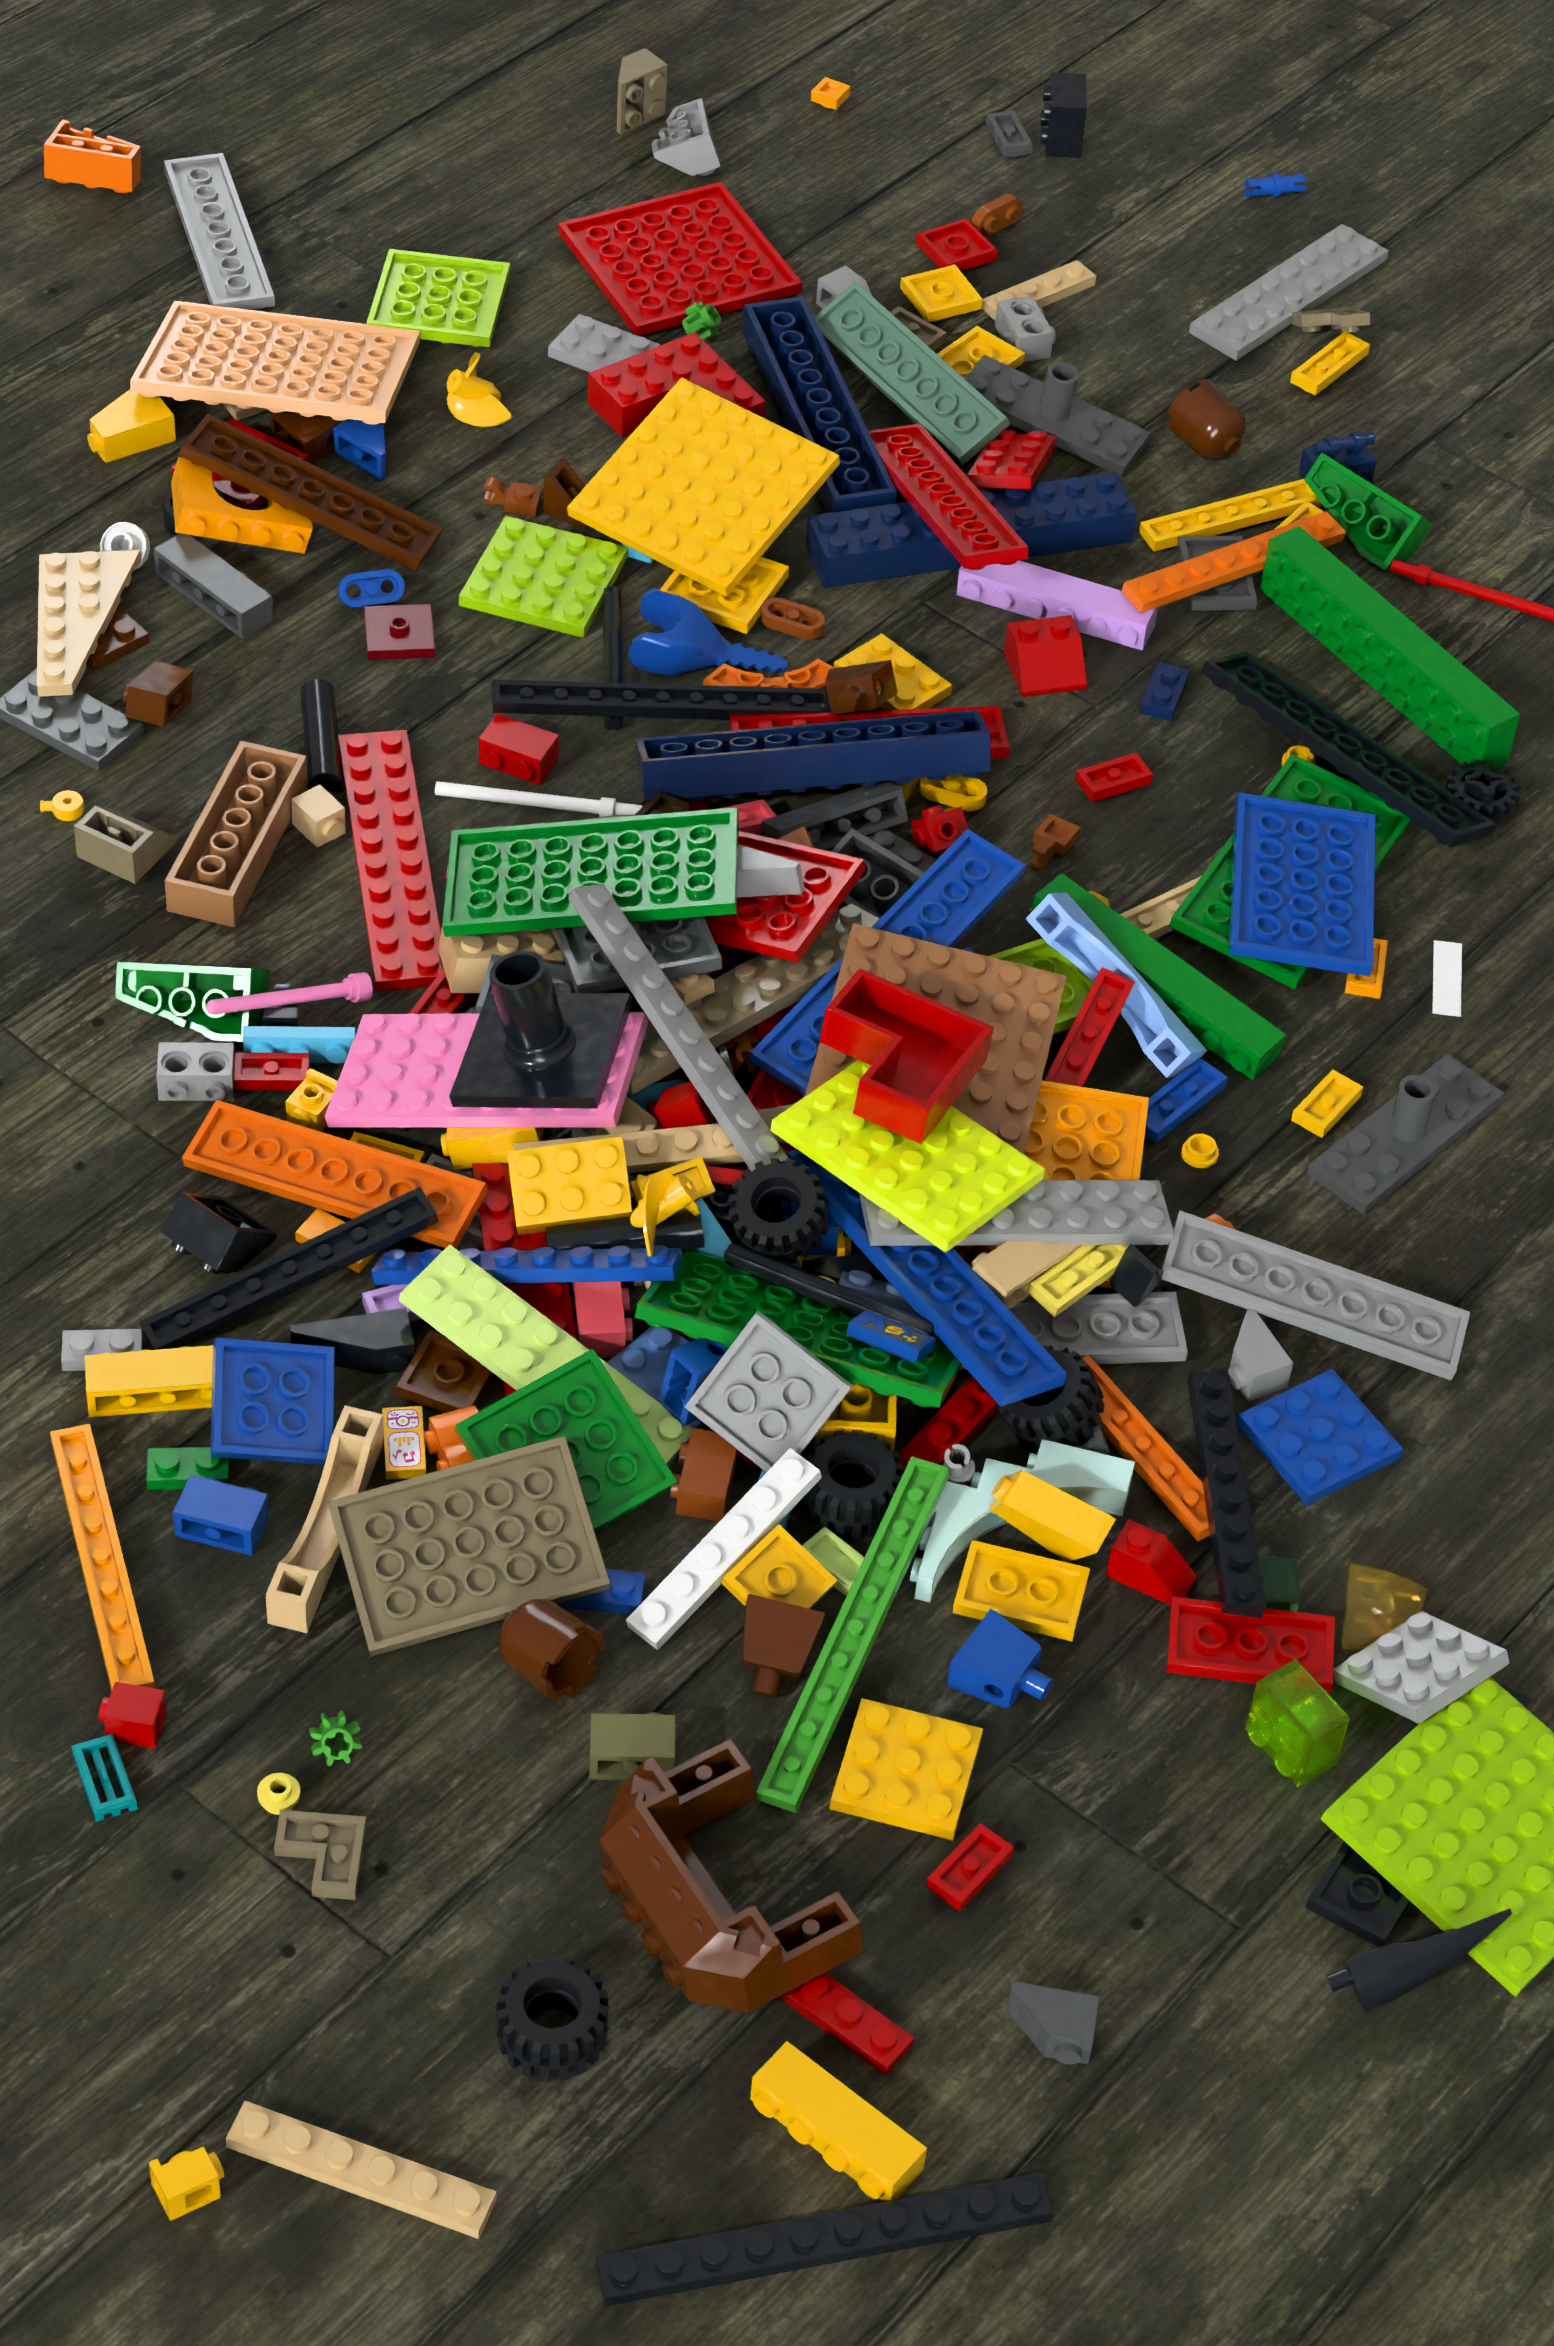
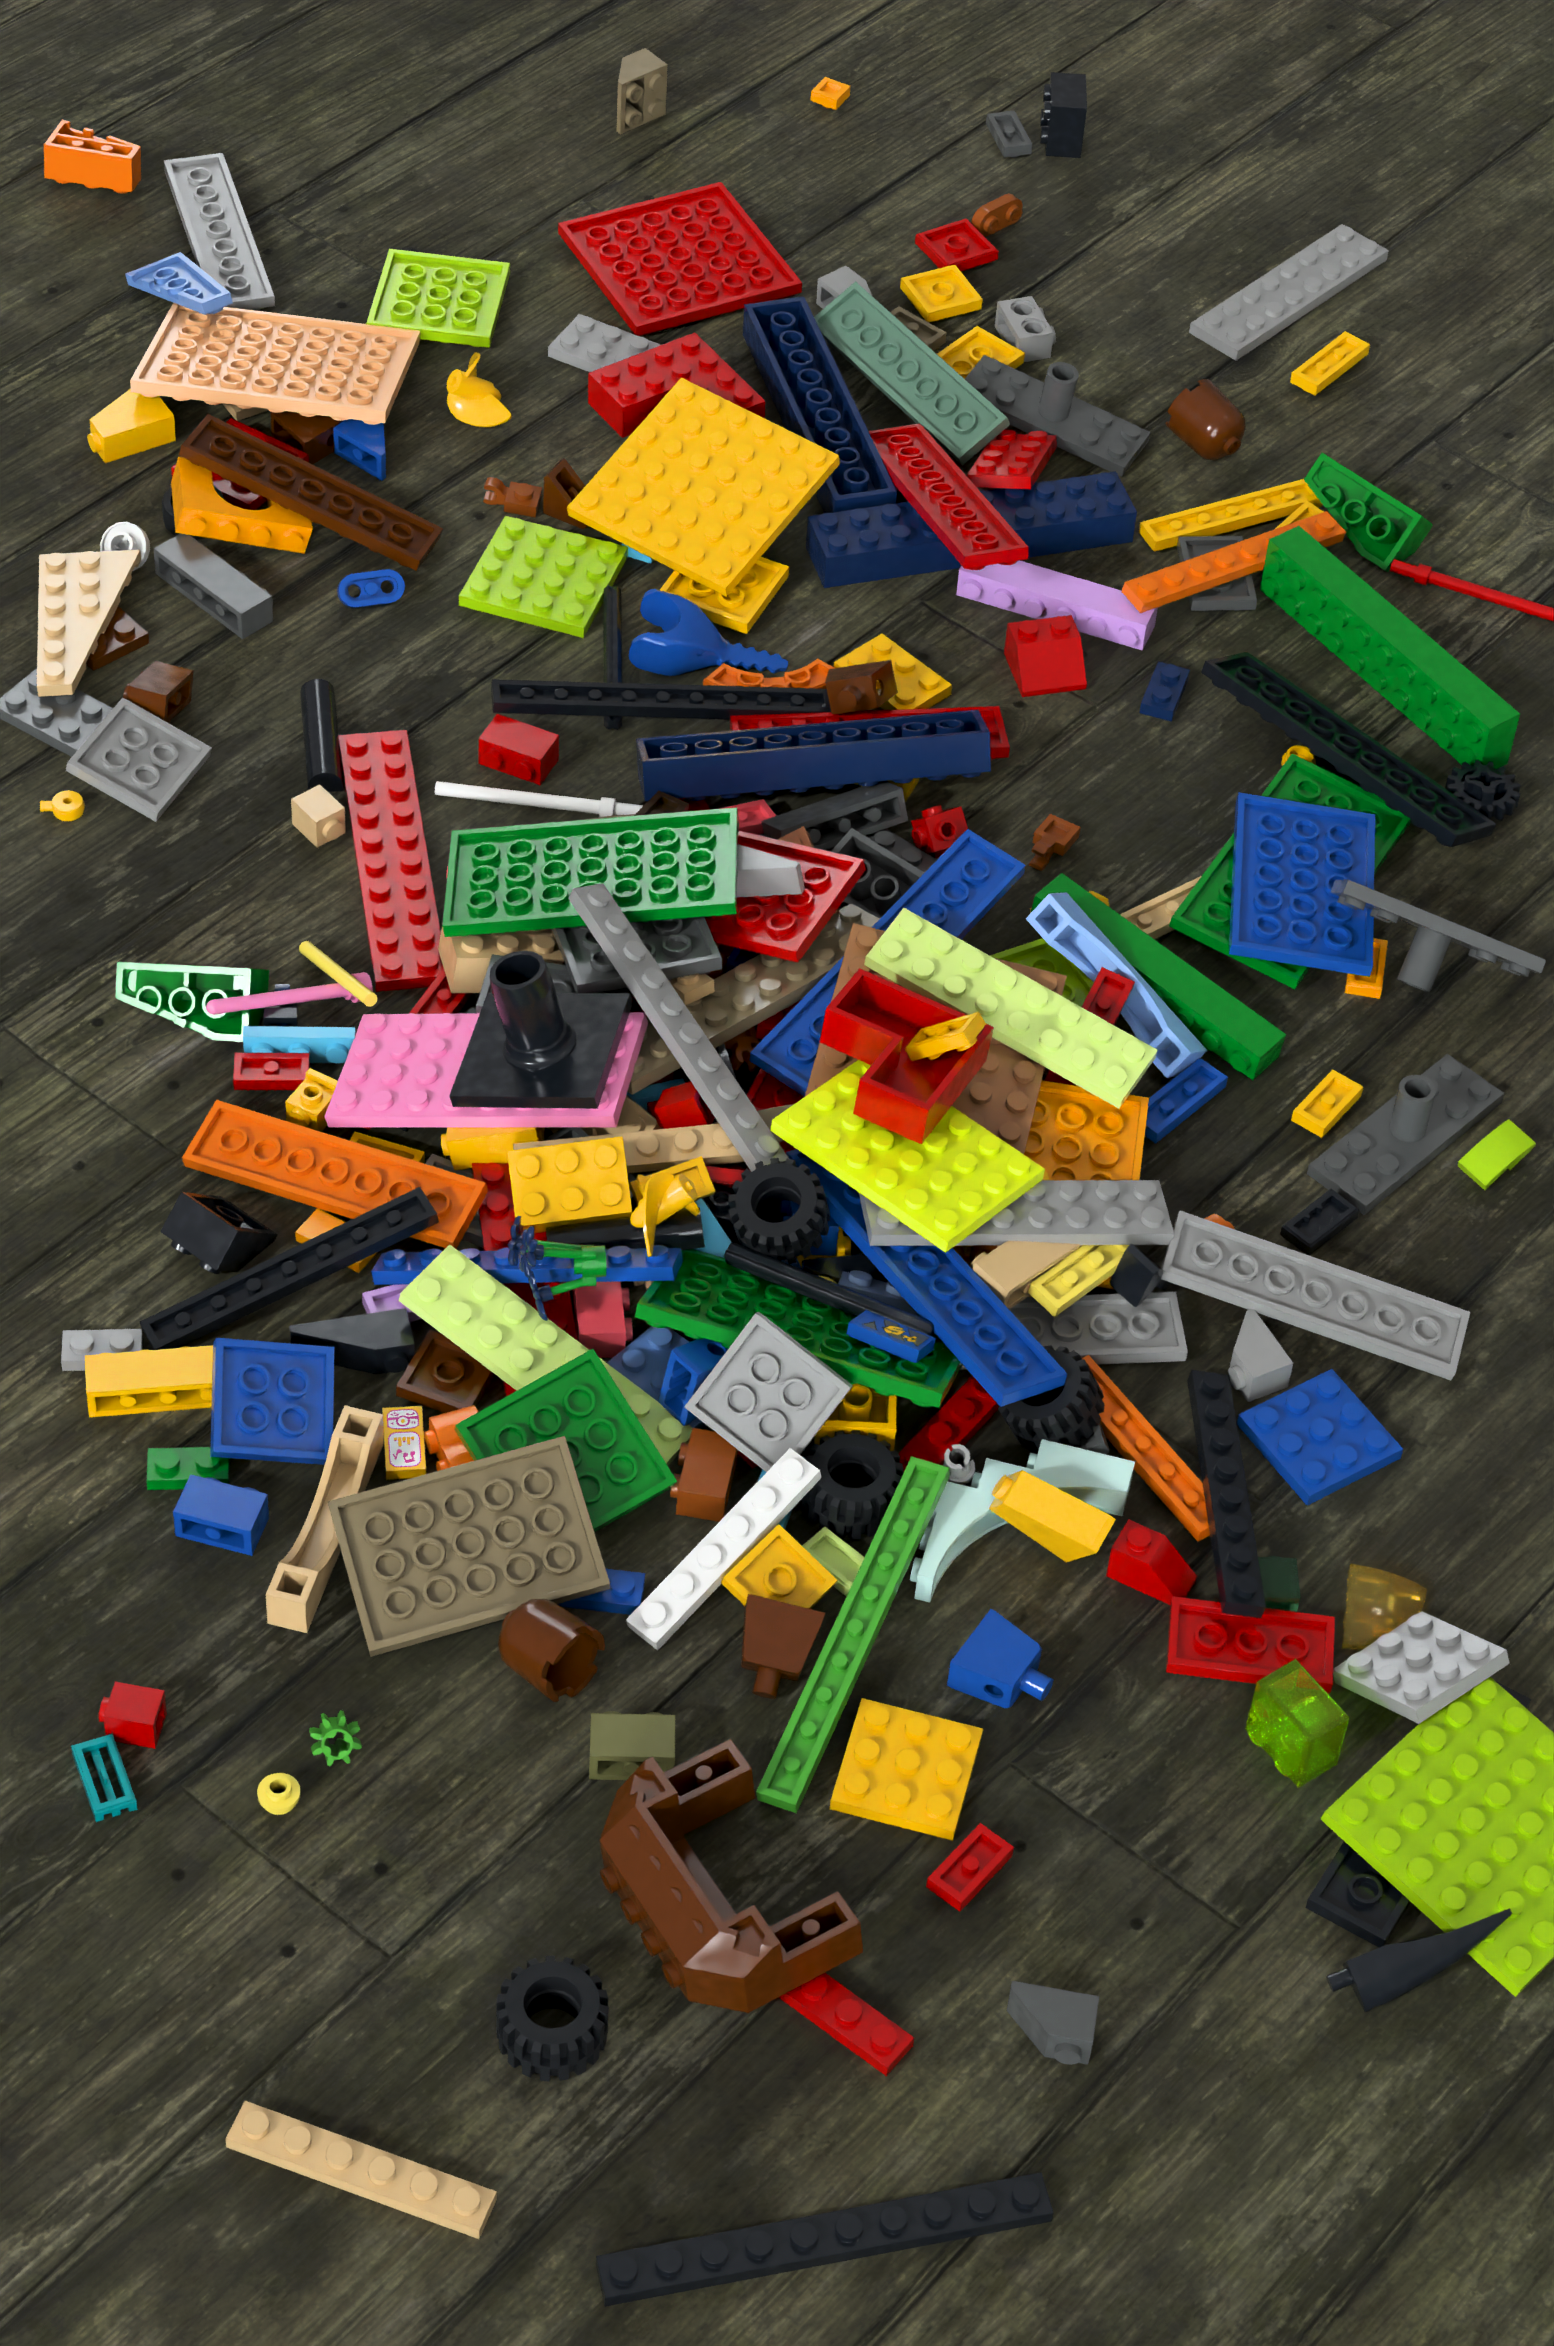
(101, 1557): light orange plate -> none
(120, 843): dark tan slope -> none
(139, 759): none -> light grey plate
(182, 283): none -> medium blue wing
(187, 2181): yellow brick -> none
(195, 1071): light grey brick -> none
(236, 834): medium nougat brick -> none
(330, 1839): dark tan plate -> none
(338, 973): none -> light yellow bar
(399, 631): plate -> none
(587, 1260): none -> plant
(688, 141): light grey wedge -> none
(702, 320): bright green gear -> none
(792, 618): dark orange plate -> none
(837, 2124): yellow brick -> none
(945, 1036): none -> yellow plate
(955, 791): yellow plate -> none
(1019, 1009): none -> yellowish green plate
(1023, 1588): yellow plate -> none
(1045, 287): tan plate -> none
(1114, 777): red plate -> none
(1200, 1151): yellow plate -> none
(1274, 185): blue pin -> none
(1319, 1222): none -> black plate
(1343, 318): dark tan plate -> none
(1348, 451): dark blue brick -> none
(1433, 937): none -> dark grey plate
(1447, 978): white sticker -> none
(1496, 1154): none -> lime slope

